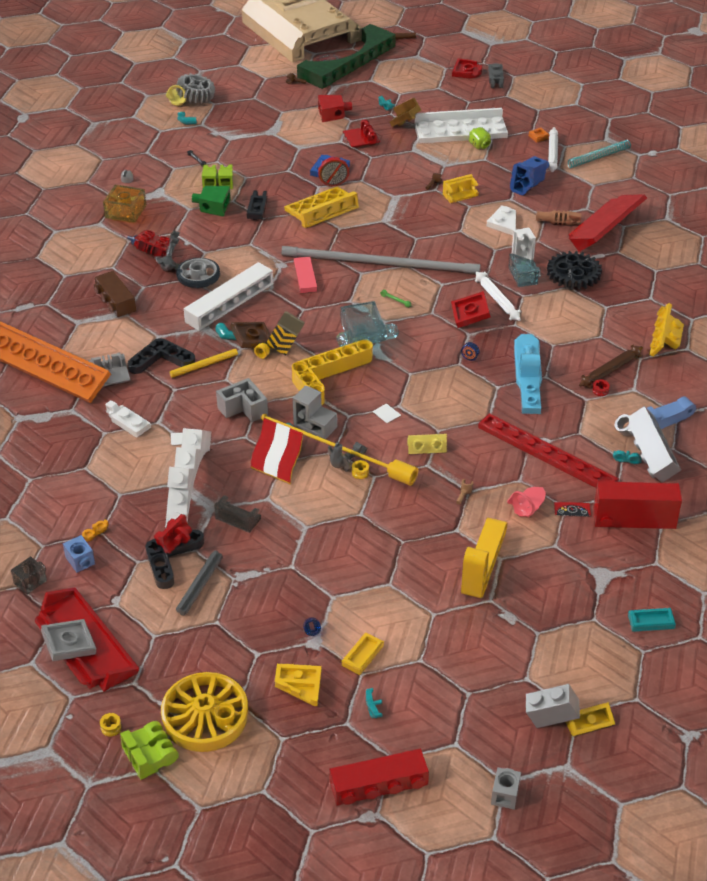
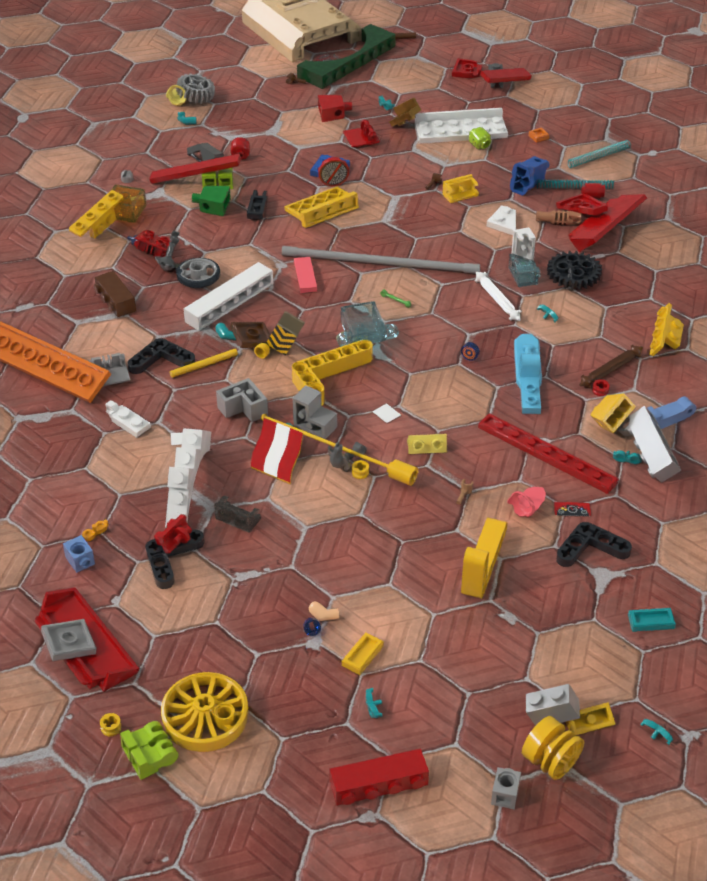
(29, 575): clear smoke brick -> none
(98, 217): none -> yellow bracket
(195, 168): none -> red tile
(199, 583): dark grey axle -> none
(207, 151): none -> dark grey slope
(240, 146): none -> red head
(299, 681): yellow wing -> none
(322, 613): none -> light nougat arm
(470, 309): red hinge -> none
(505, 75): none -> red tile
(548, 311): none -> teal piece
(552, 747): none -> yellow wheel
(553, 149): white wheel -> none
(562, 182): none -> teal piece
(583, 204): none -> red wing
(584, 534): none -> black beam
(594, 190): none -> red brick
(612, 411): none -> yellow torso
(637, 505): red brick -> none
(658, 729): none -> teal piece

